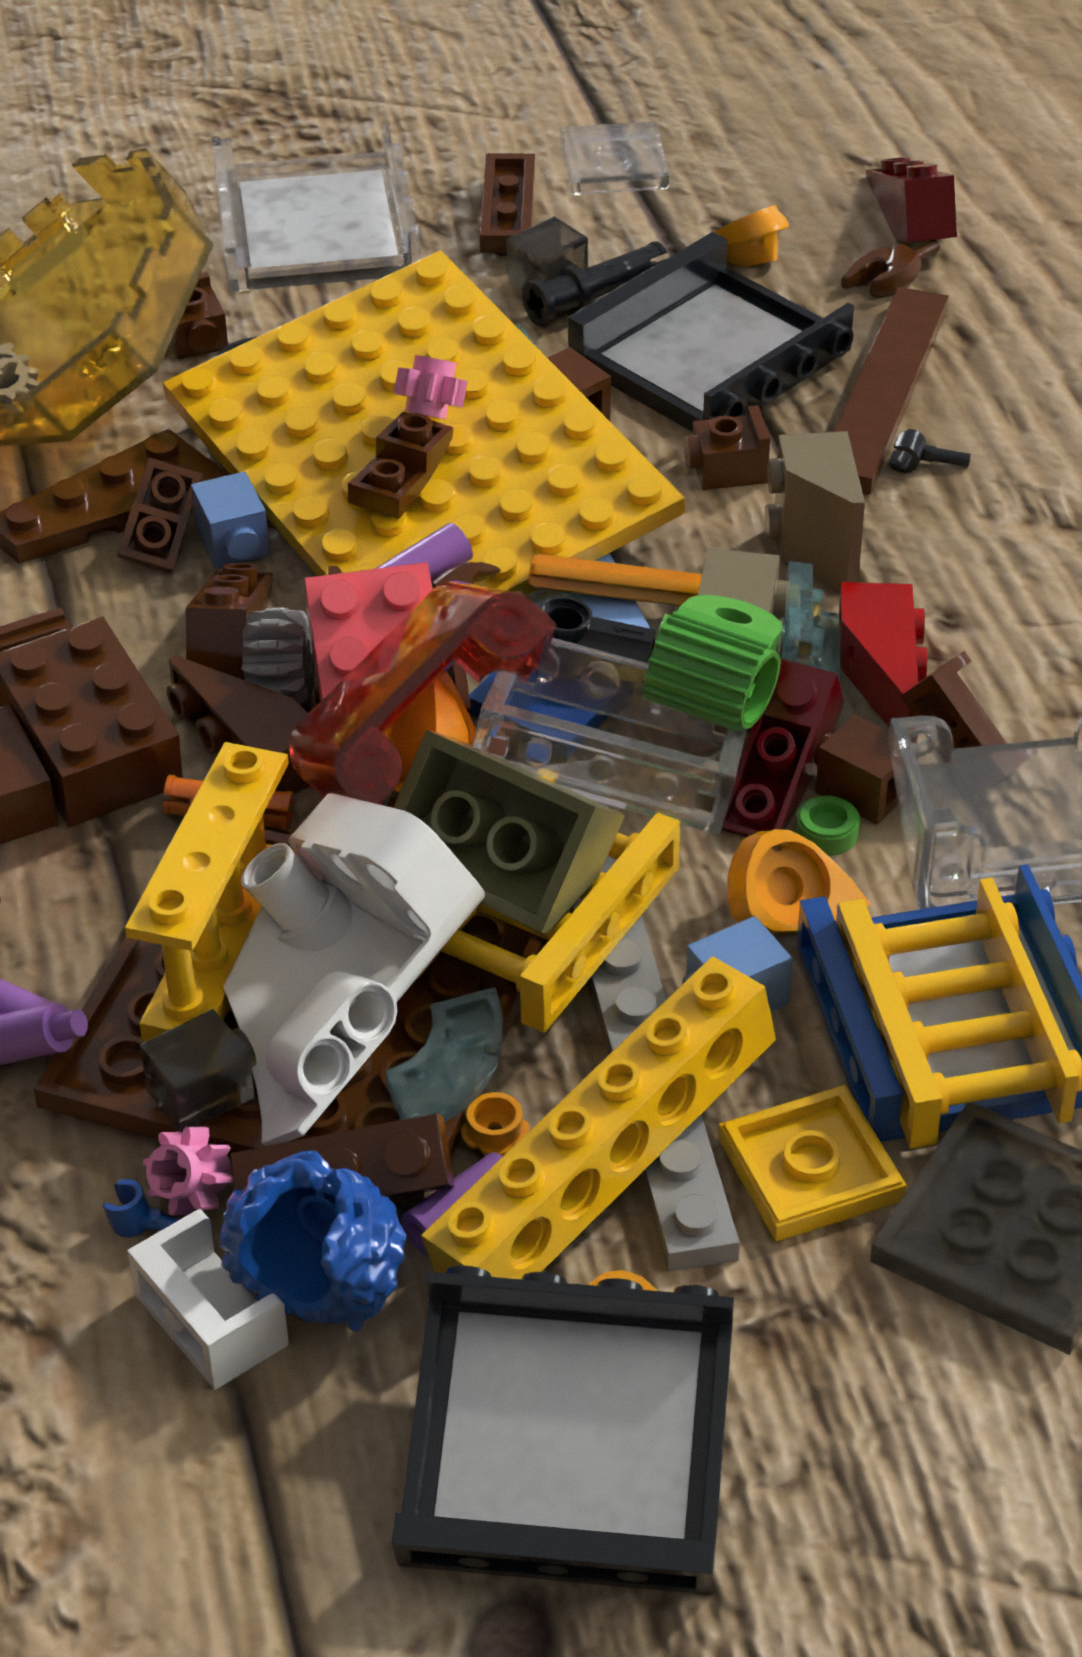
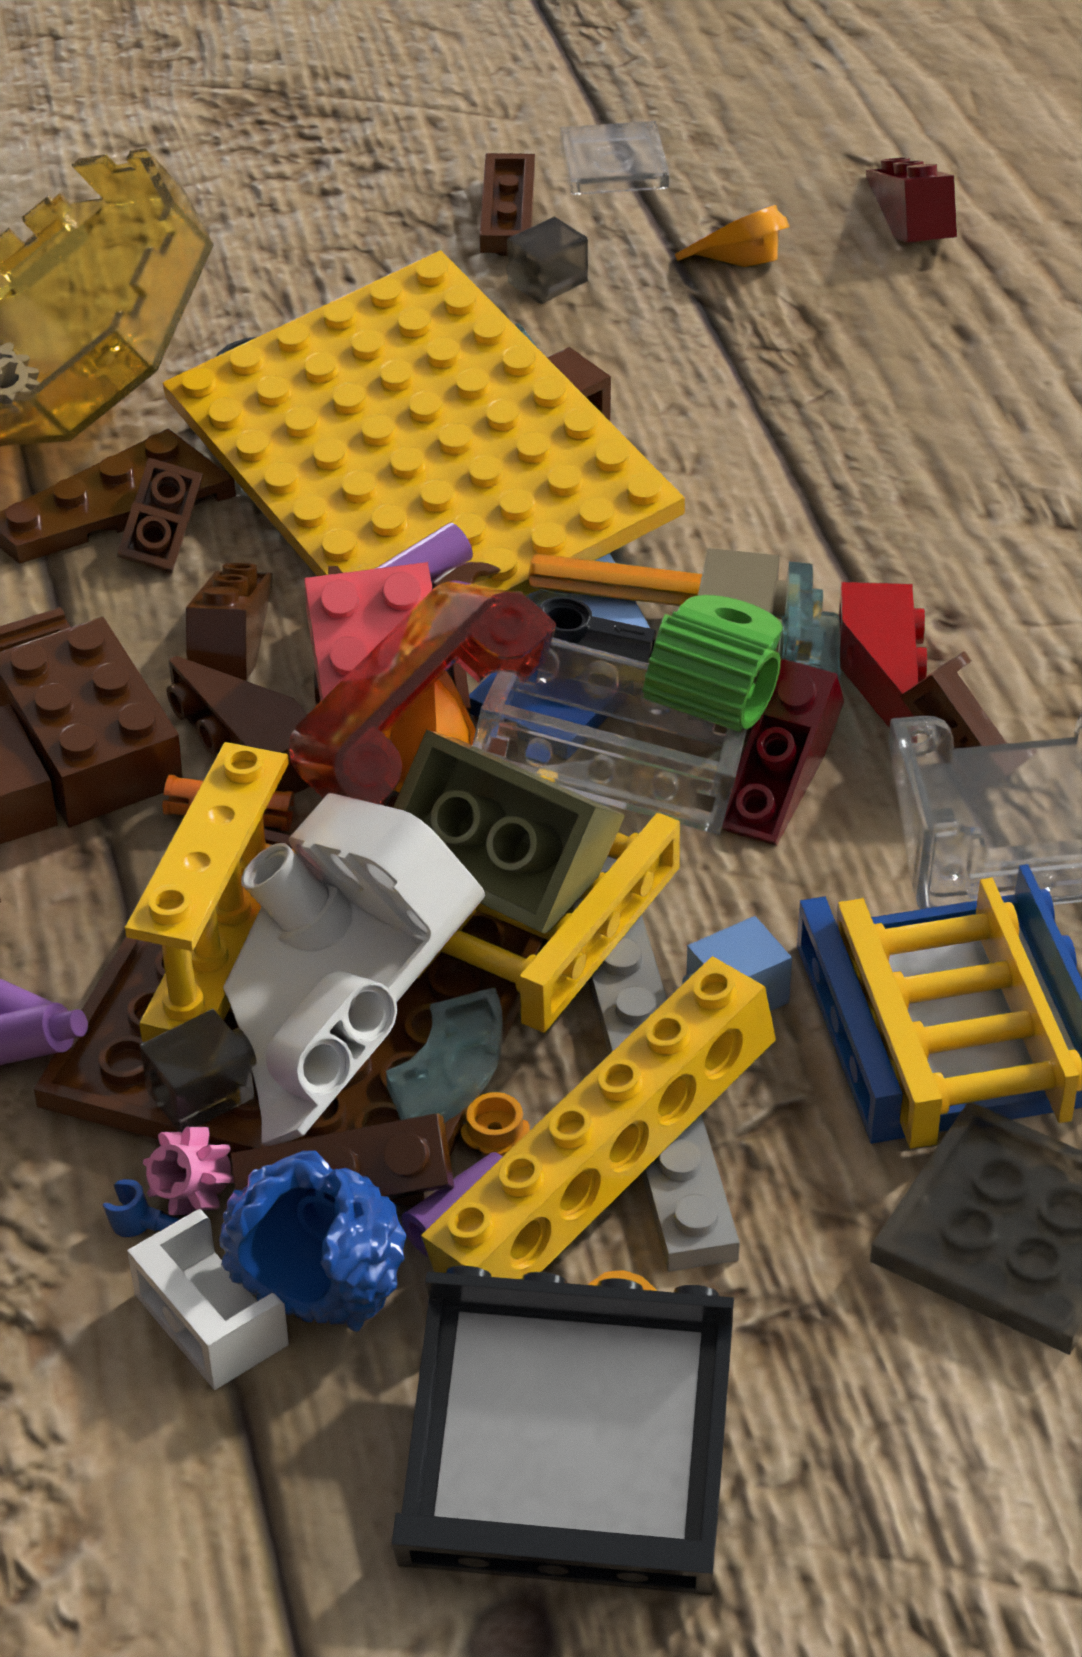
(202, 323): reddish brown brick -> none
(230, 519): medium blue brick -> none
(279, 652): light grey gear -> none
(314, 217): panel -> none
(403, 464): reddish brown slope -> none
(430, 387): bright pink gear -> none
(578, 287): black pin -> none
(705, 337): black panel -> none
(729, 450): reddish brown brick -> none
(774, 882): light orange piece -> none
(811, 1163): yellow tile -> none
(817, 505): dark tan slope -> none
(829, 823): bright green tile -> none
(857, 768): reddish brown brick -> none
(888, 268): reddish brown hand -> none
(890, 378): reddish brown tile -> none
(912, 448): black hand -> none

